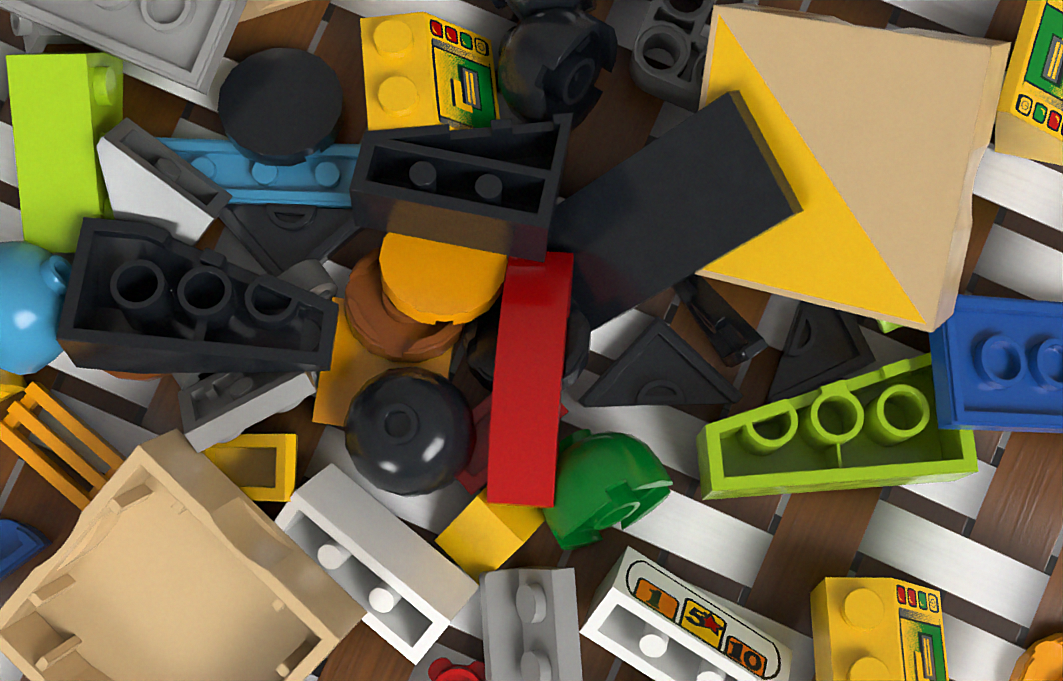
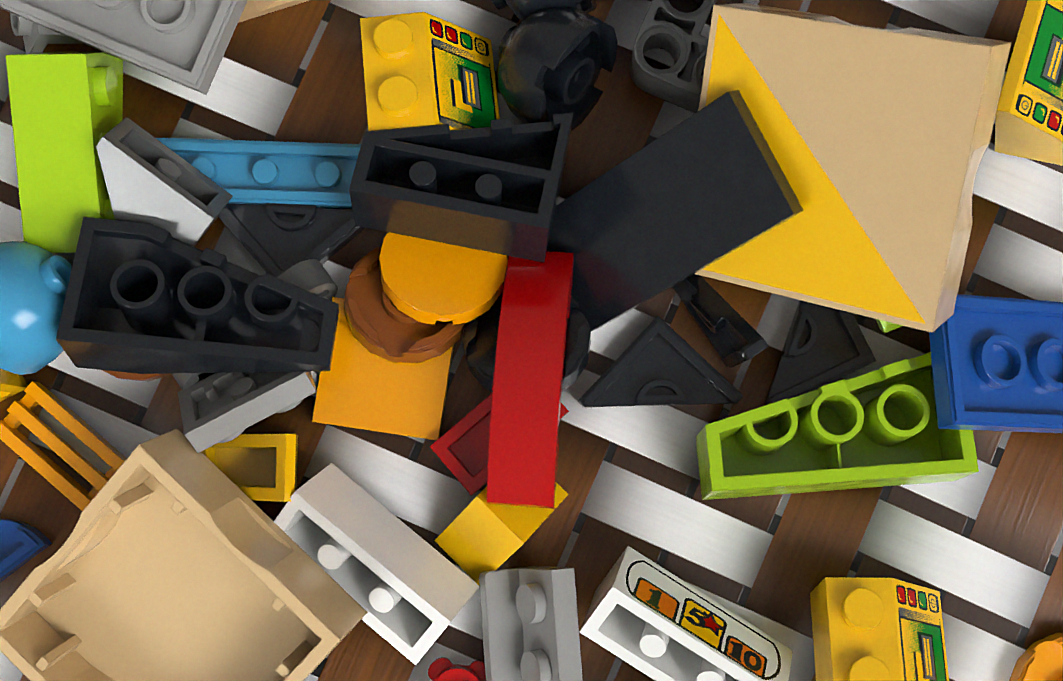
(281, 106): black tile -> none
(410, 431): black cylinder -> none
(602, 483): green cylinder -> none

